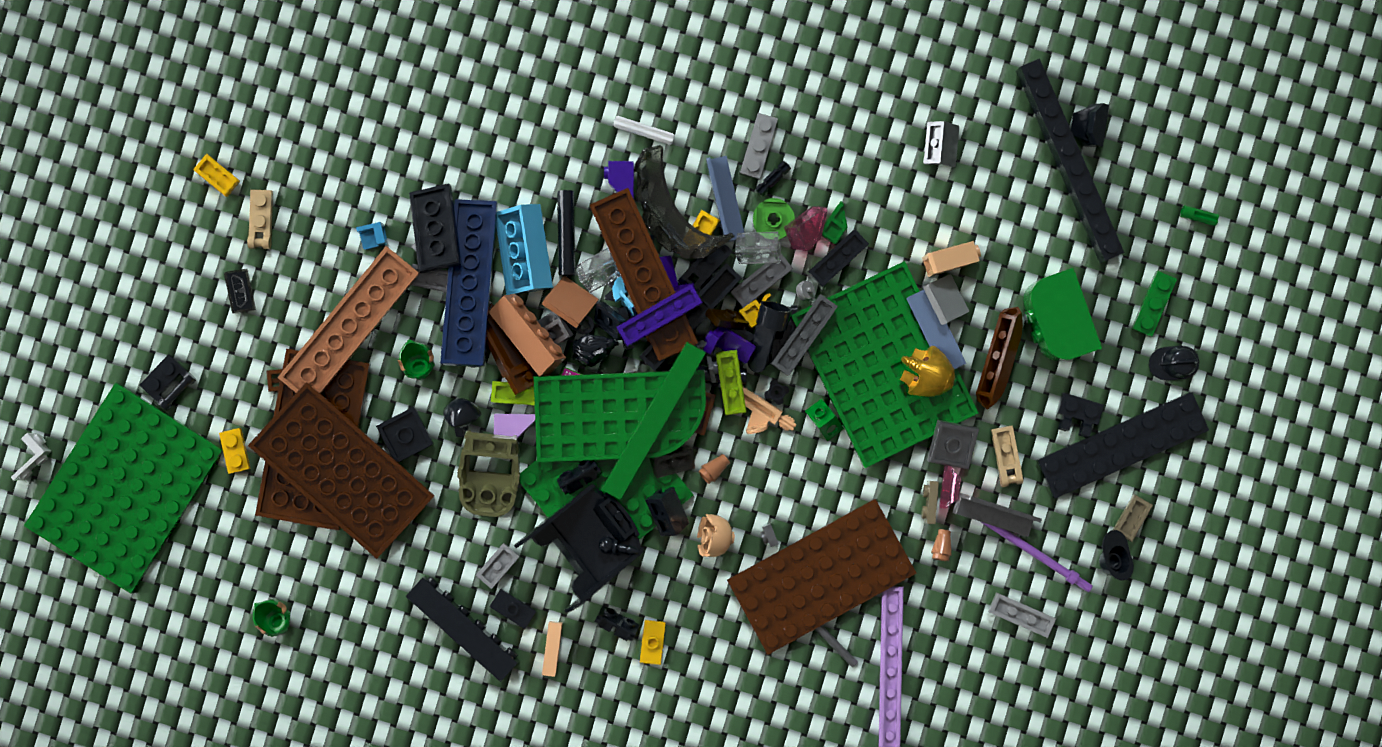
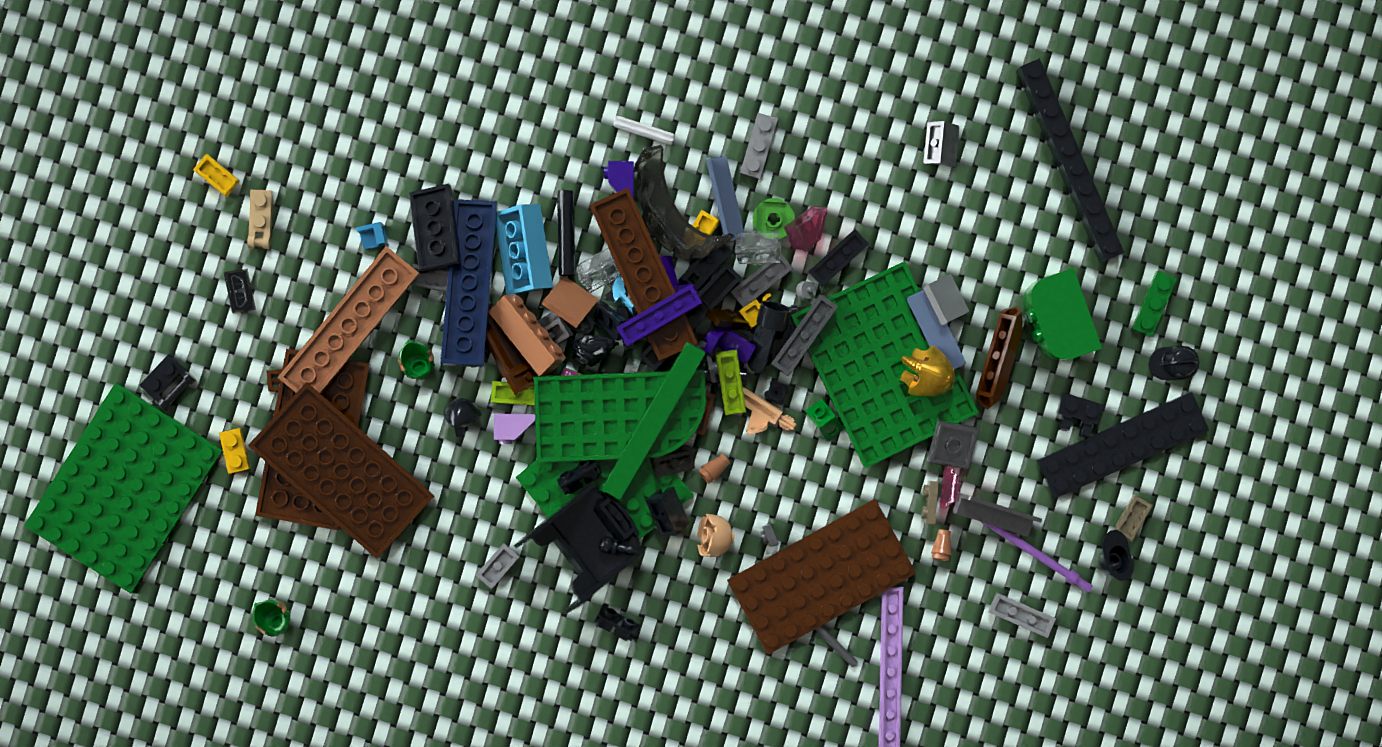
(36, 444): white bracket -> none
(405, 434): black plate -> none
(462, 628): black brick -> none
(484, 491): olive slope -> none
(513, 608): black plate -> none
(552, 648): light nougat piece -> none
(652, 642): yellow plate -> none
(775, 176): black axle -> none
(835, 225): green tile -> none
(951, 258): light nougat slope -> none
(1007, 455): tan plate -> none
(1090, 125): black slope -> none
(1199, 215): green piece -> none

